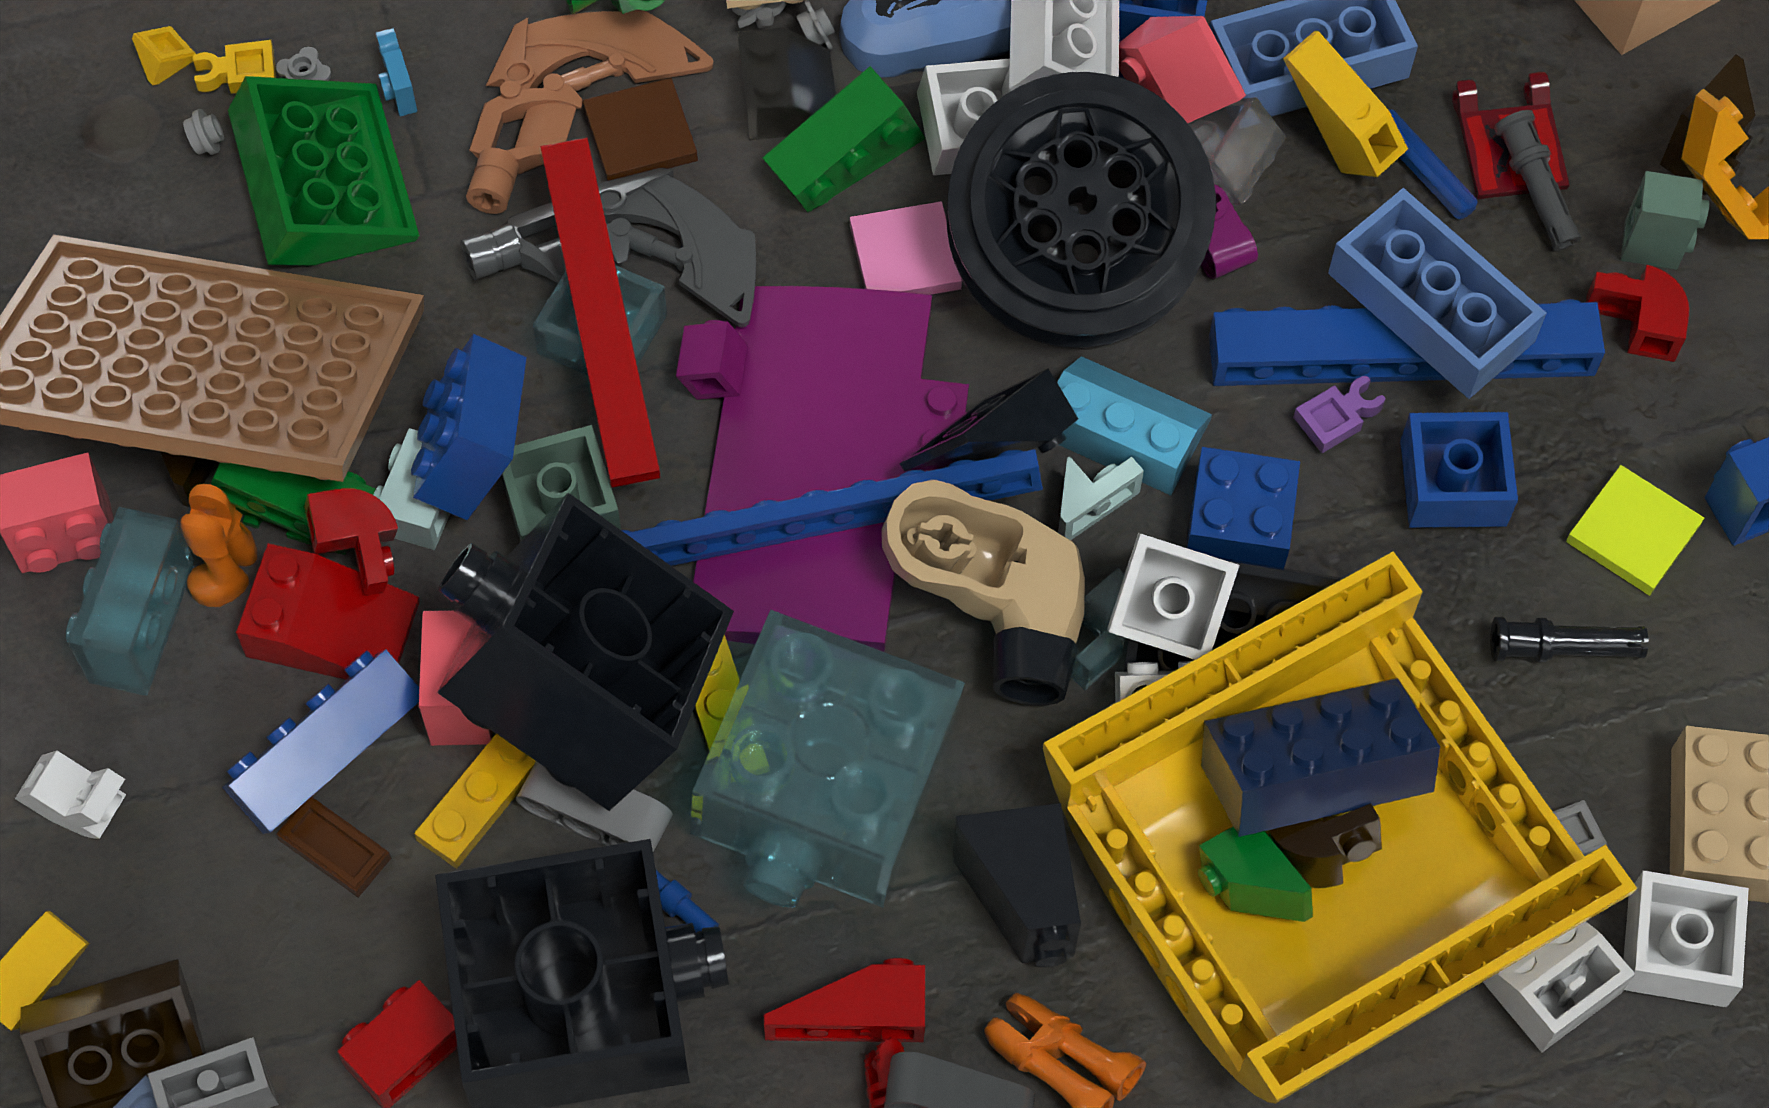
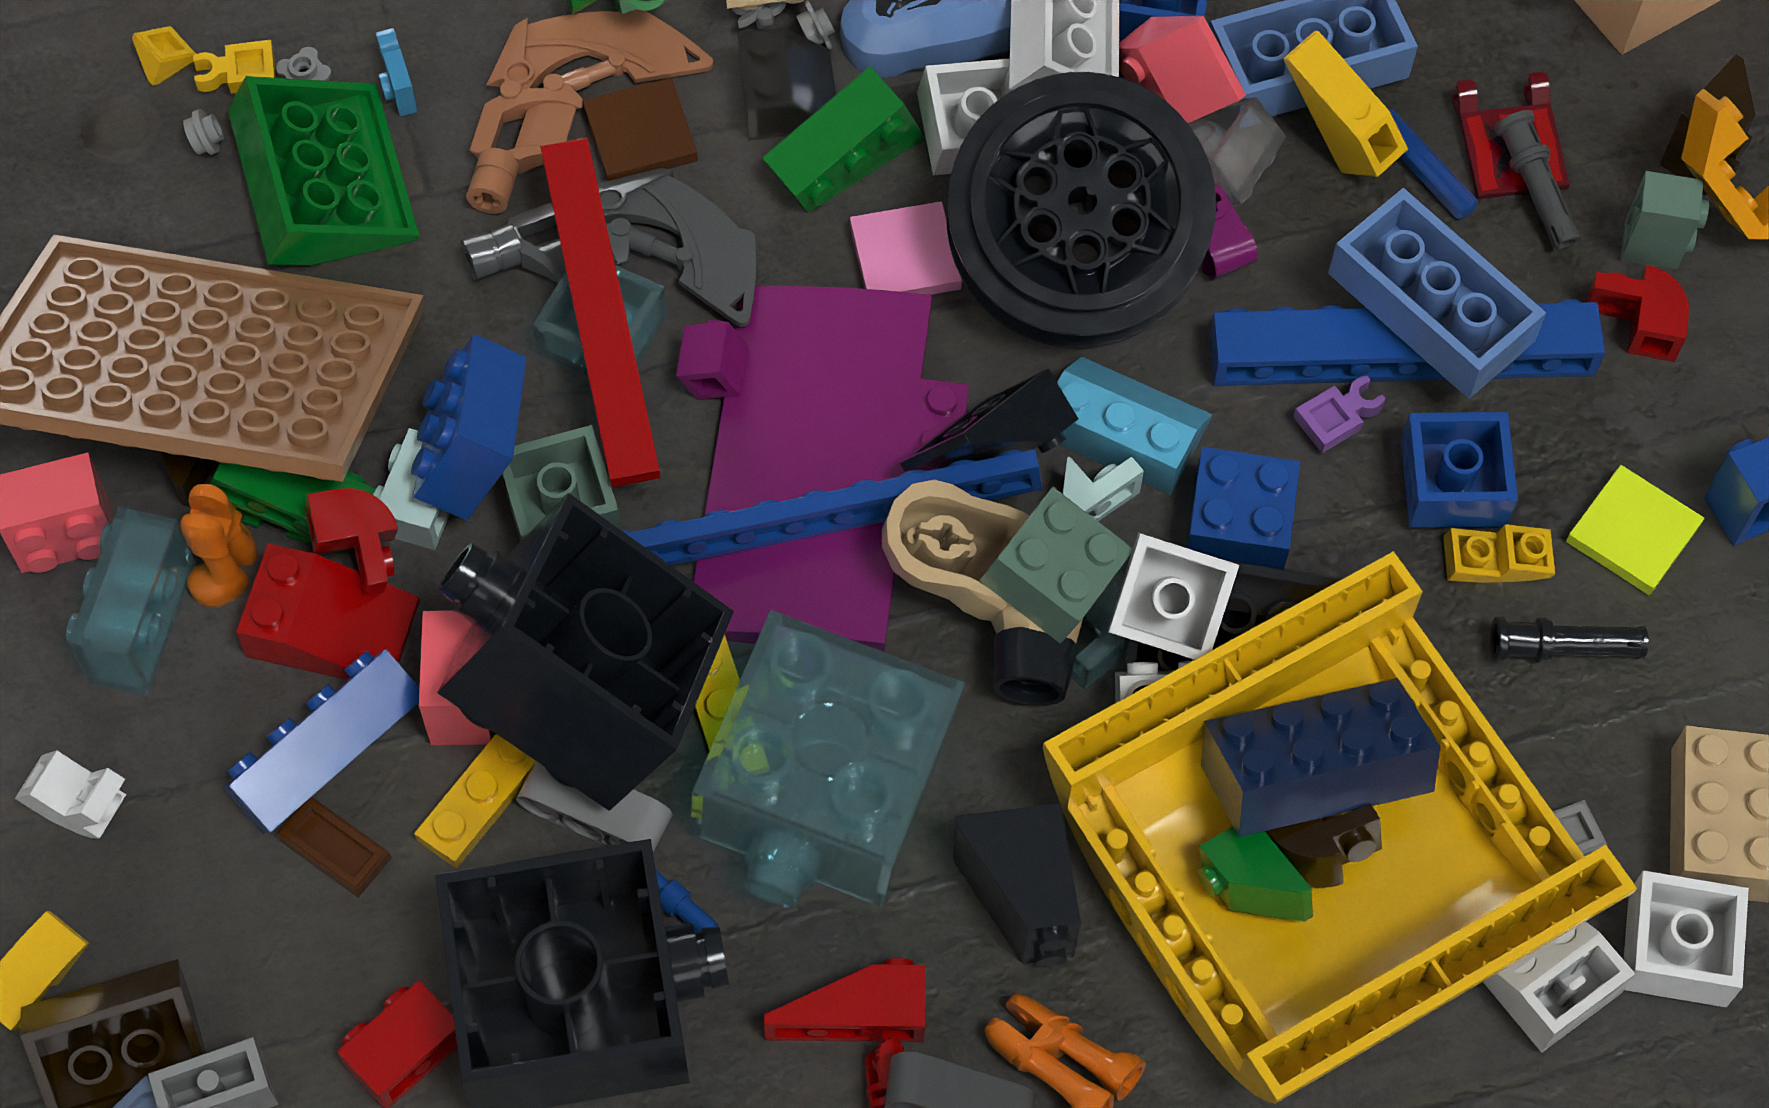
(1057, 565): none -> sand green brick
(1499, 557): none -> yellow slope

